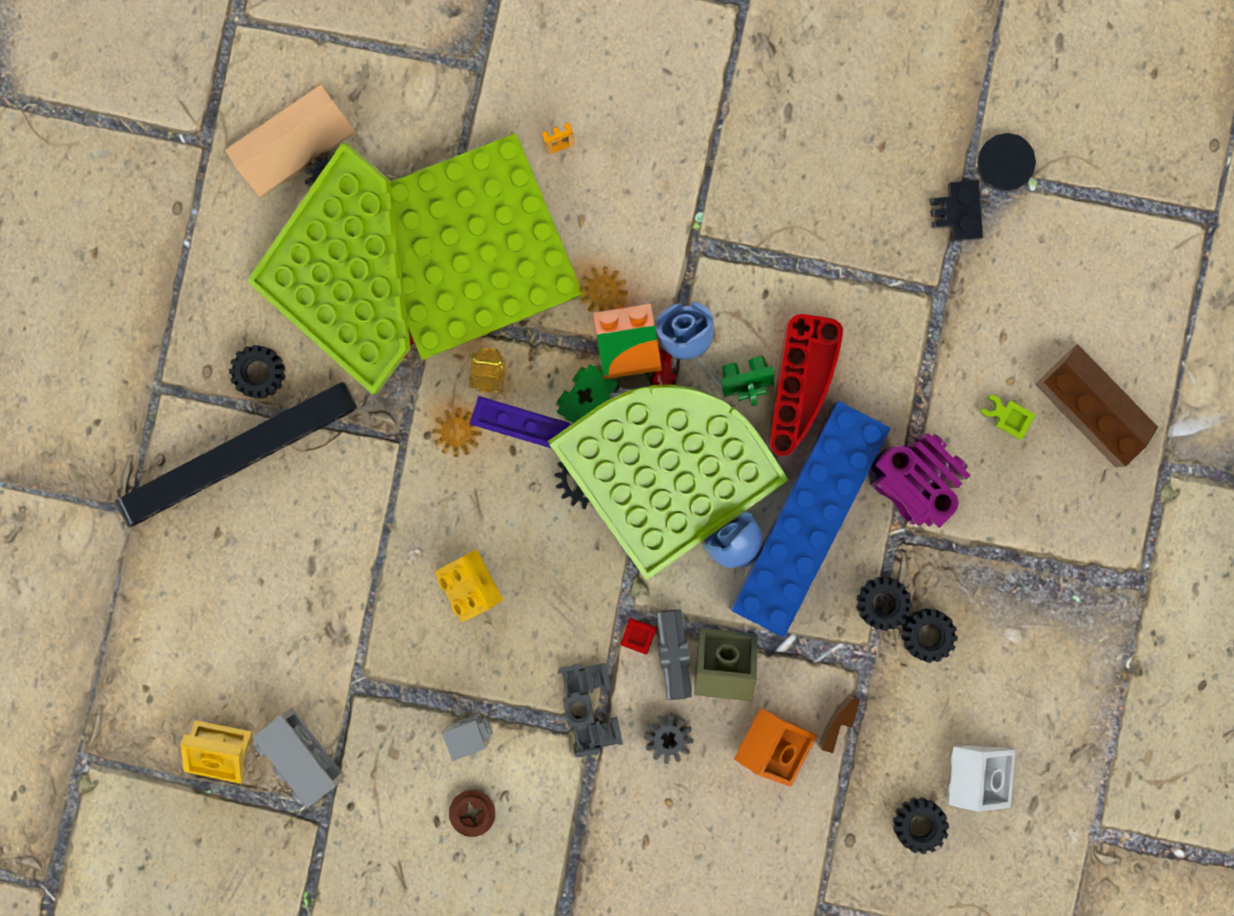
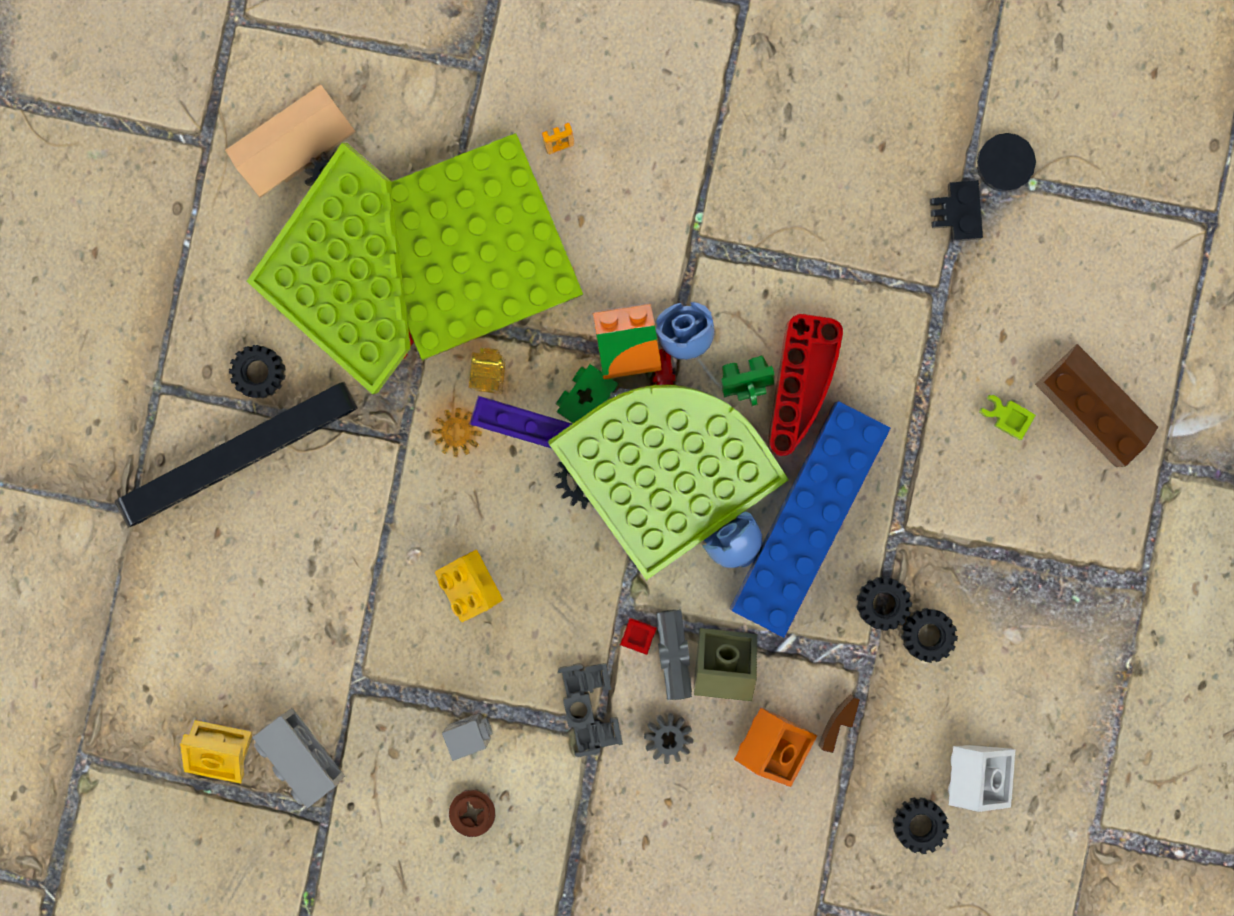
(605, 280): clear yellow gear -> none
(921, 477): magenta piece -> none

